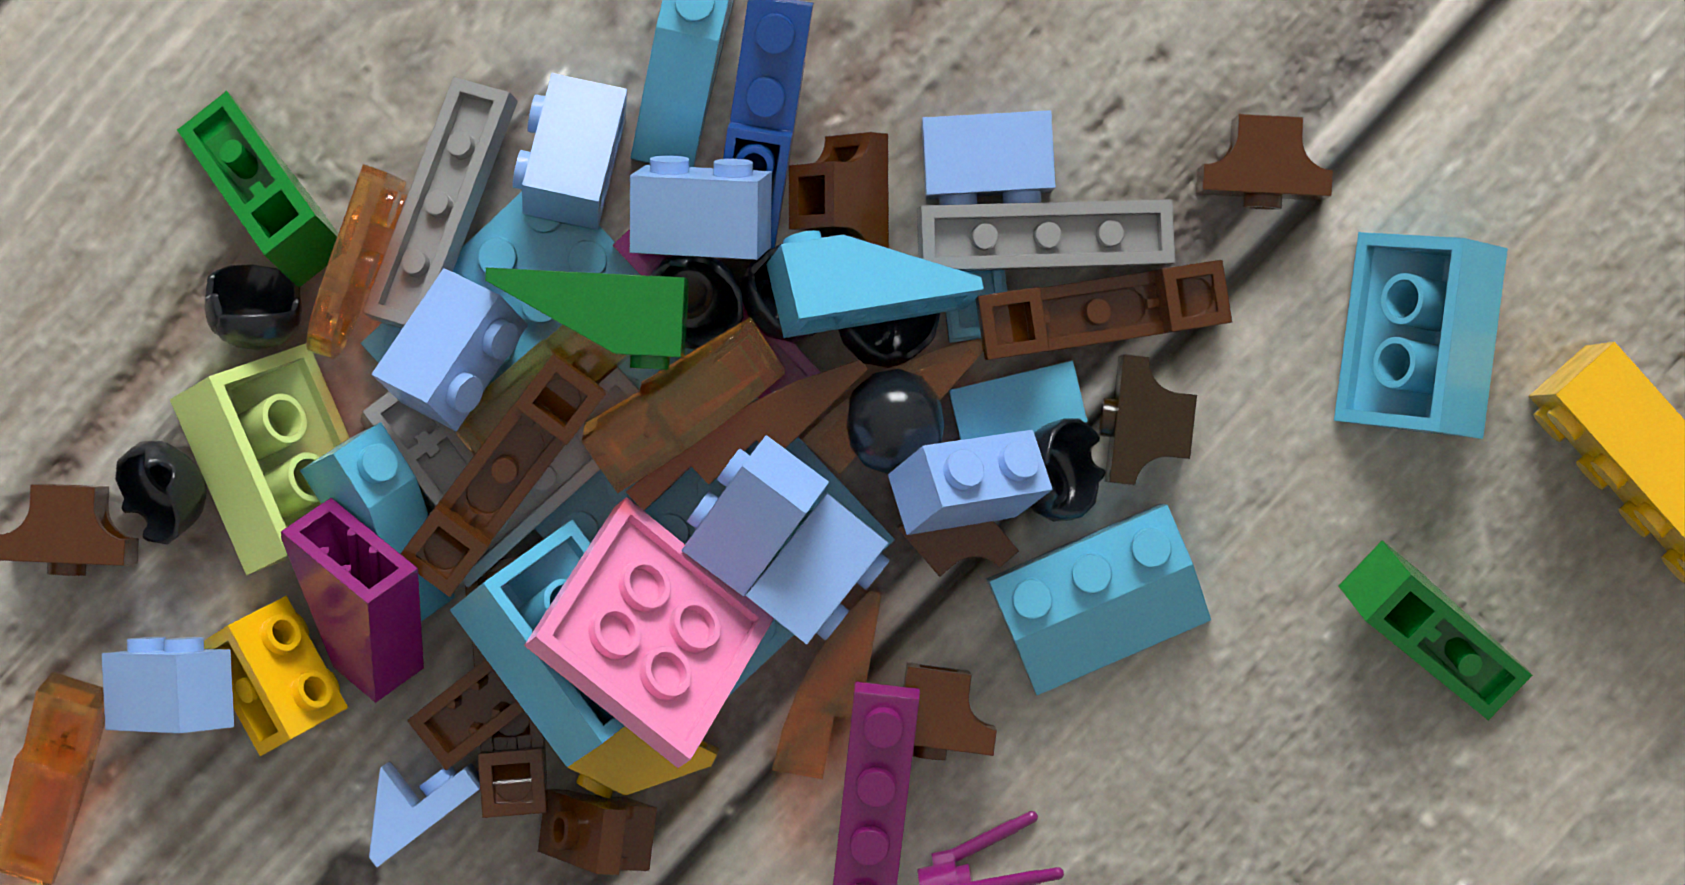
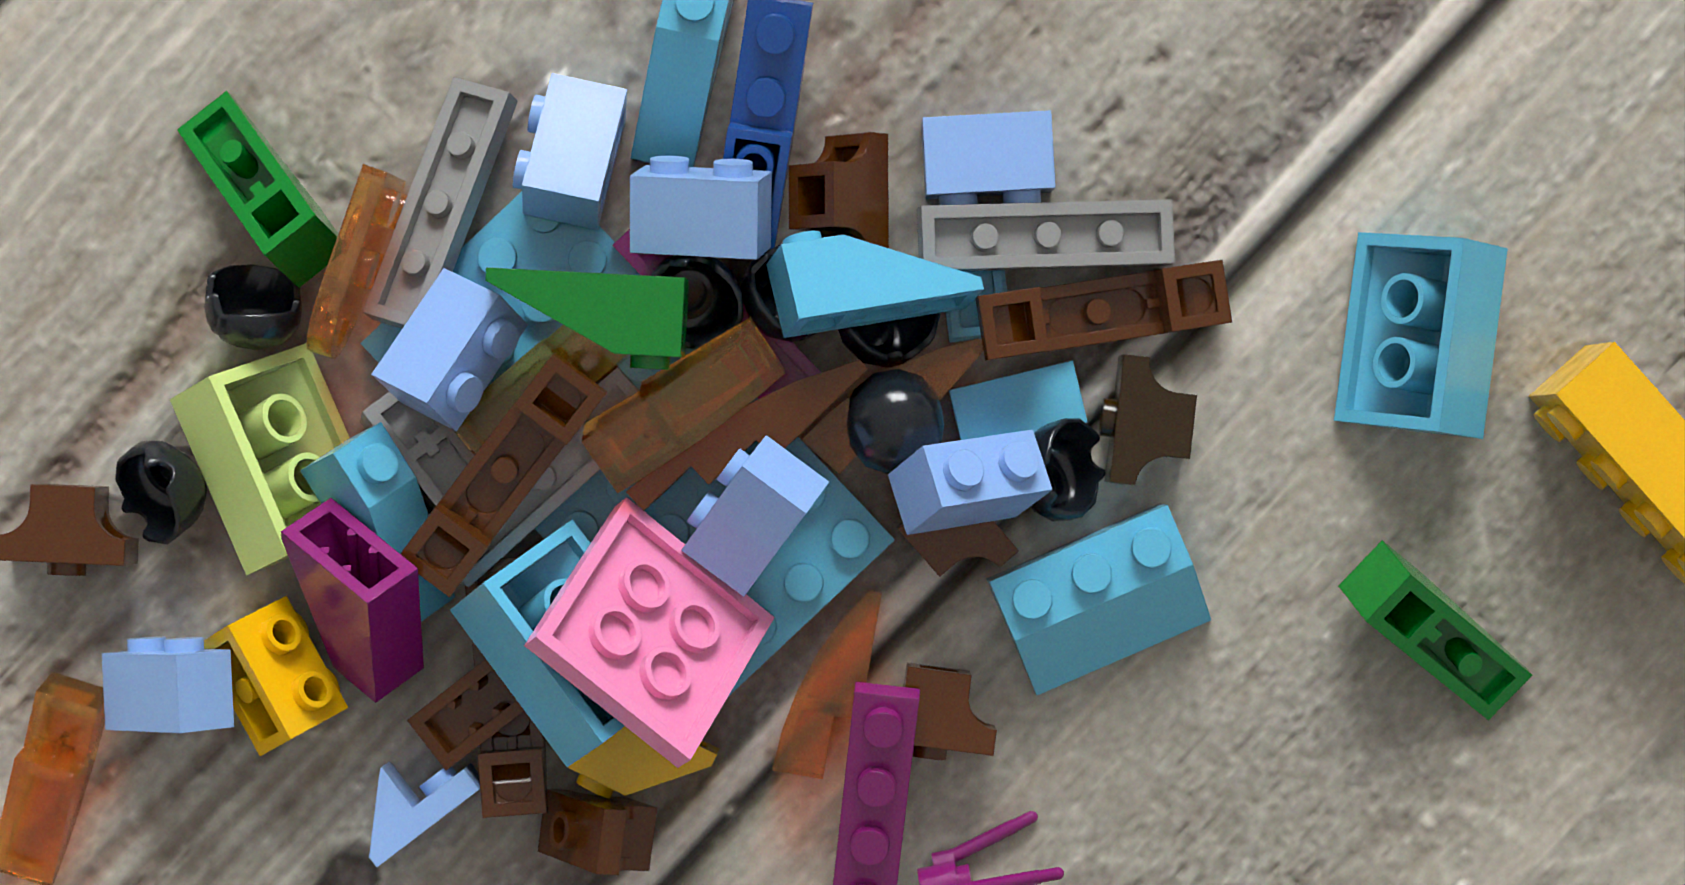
(819, 569): light blue brick -> none
(1265, 165): reddish brown brick -> none

